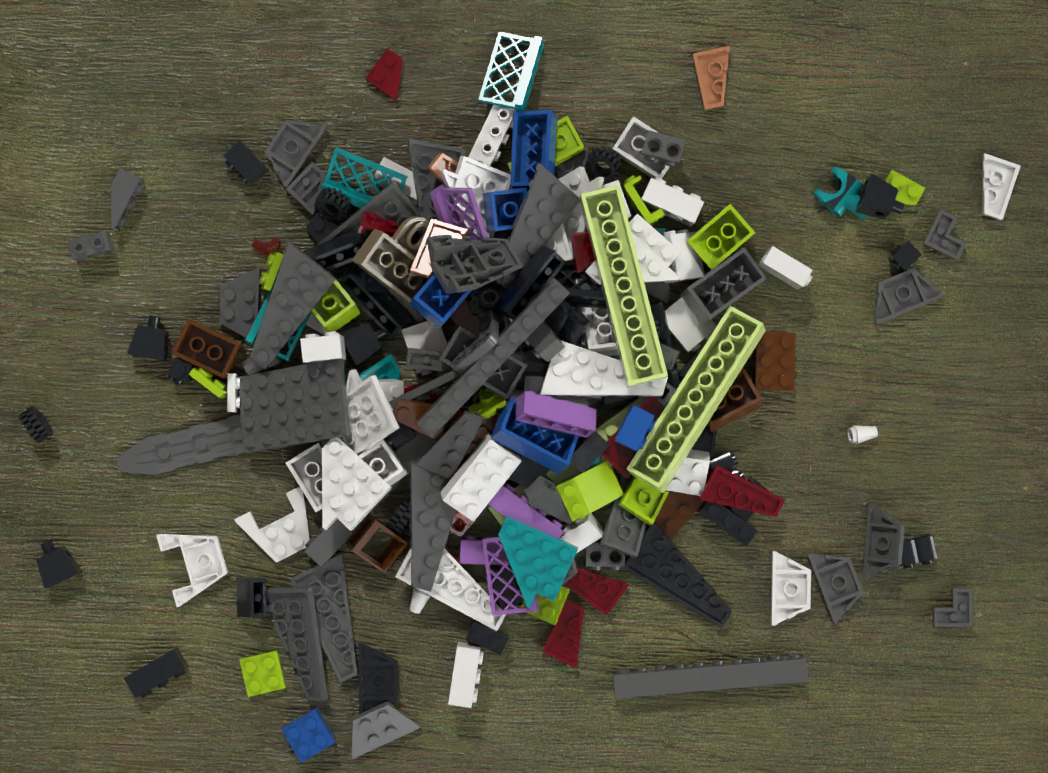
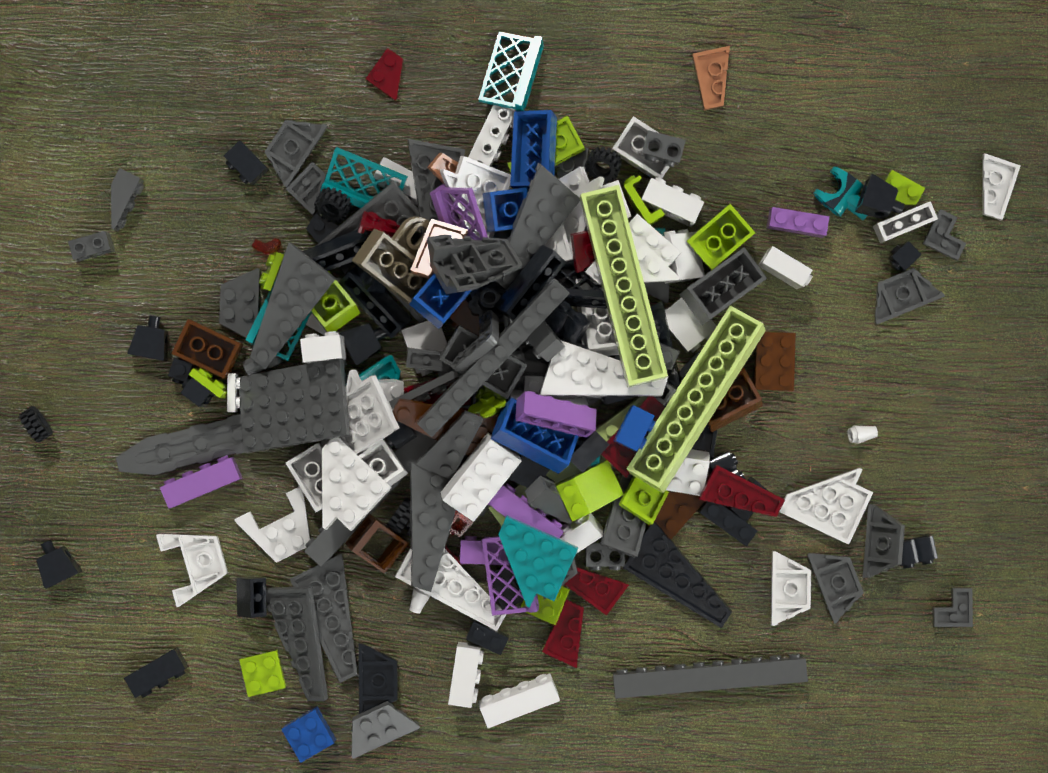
(196, 392): none -> black brick
(201, 482): none -> medium lavender brick
(518, 700): none -> white brick
(797, 222): none -> medium lavender brick
(830, 505): none -> white wing
(905, 222): none -> white brick

